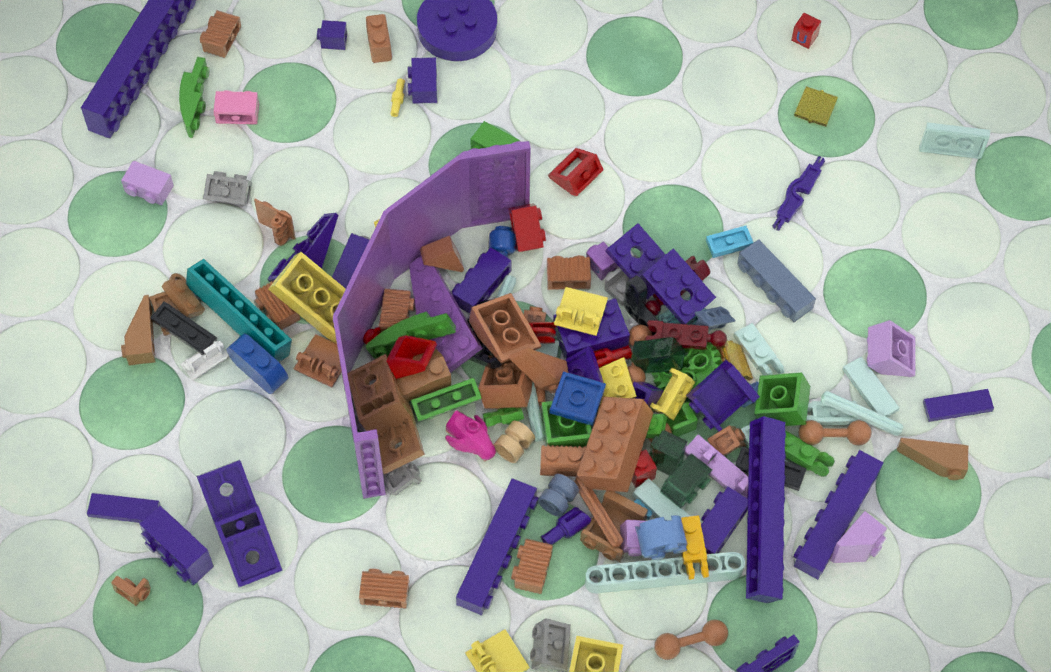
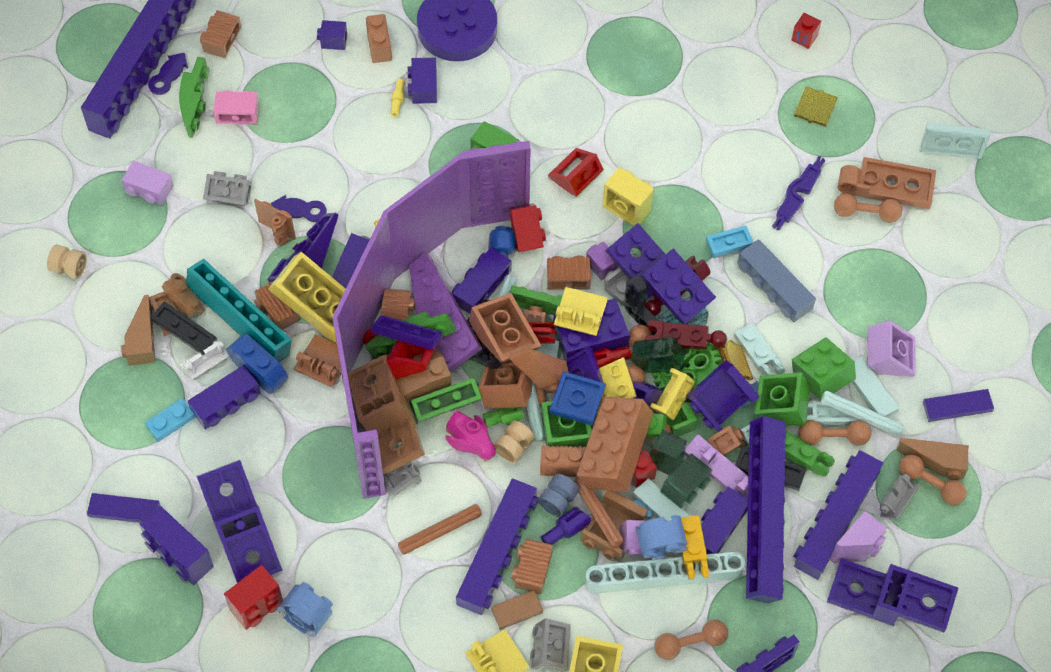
(63, 260): none -> tan wheel
(130, 591): nougat bracket -> none
(168, 72): none -> dark purple brick
(170, 420): none -> medium azure plate
(224, 397): none -> dark purple brick
(254, 597): none -> red brick
(299, 208): none -> dark purple brick
(306, 609): none -> medium blue brick
(384, 589): nougat brick -> none
(406, 332): none -> dark purple tile
(439, 529): none -> nougat axle
(442, 255): nougat slope -> none
(517, 609): none -> medium nougat tile
(527, 298): none -> bright green hinge
(628, 196): none -> light yellow brick
(714, 317): sand blue hinge -> none
(825, 367): none -> bright green brick
(872, 184): none -> nougat hinge
(888, 210): none -> nougat piece
(893, 595): none -> dark purple bracket
(895, 503): none -> light grey hinge
(952, 491): none -> nougat piece

